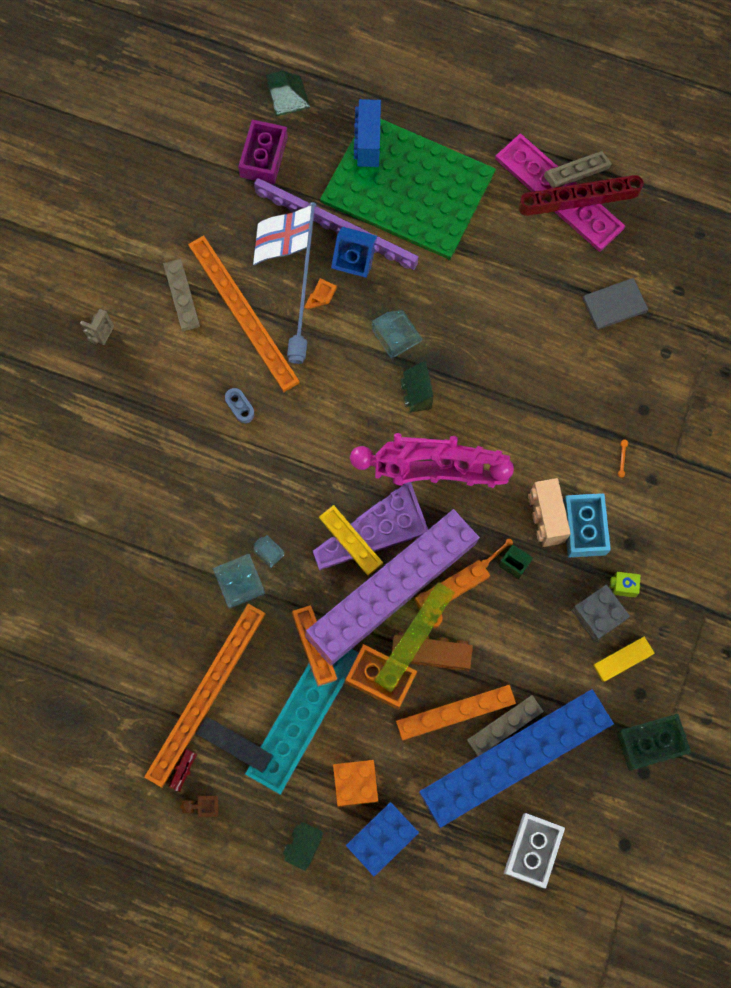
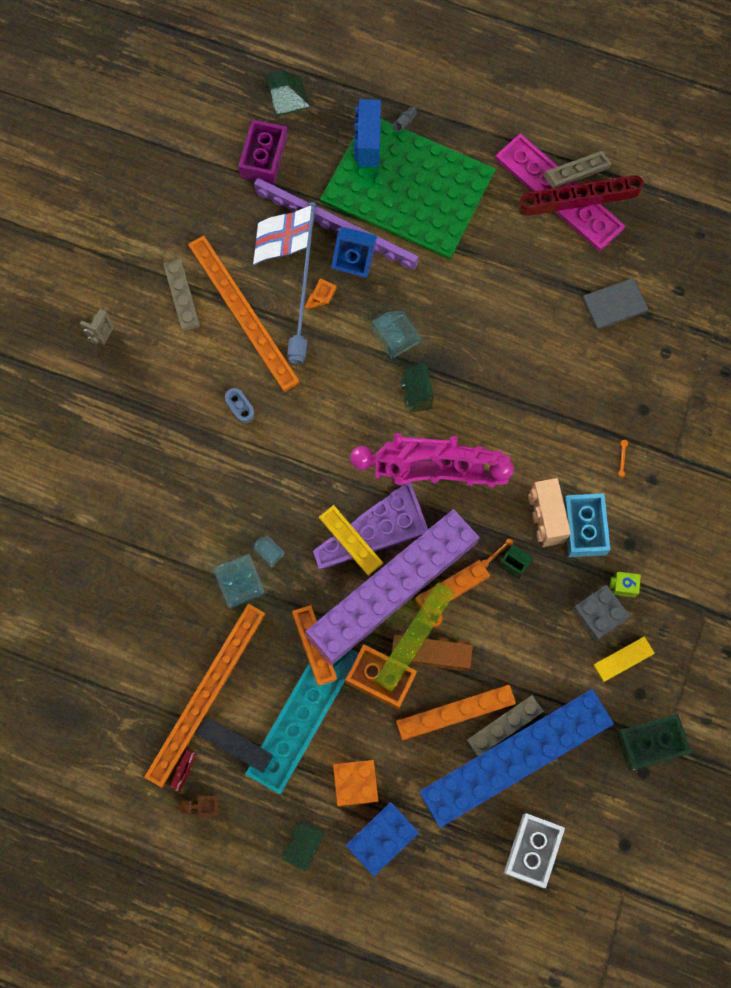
(405, 119): none -> dark grey axle

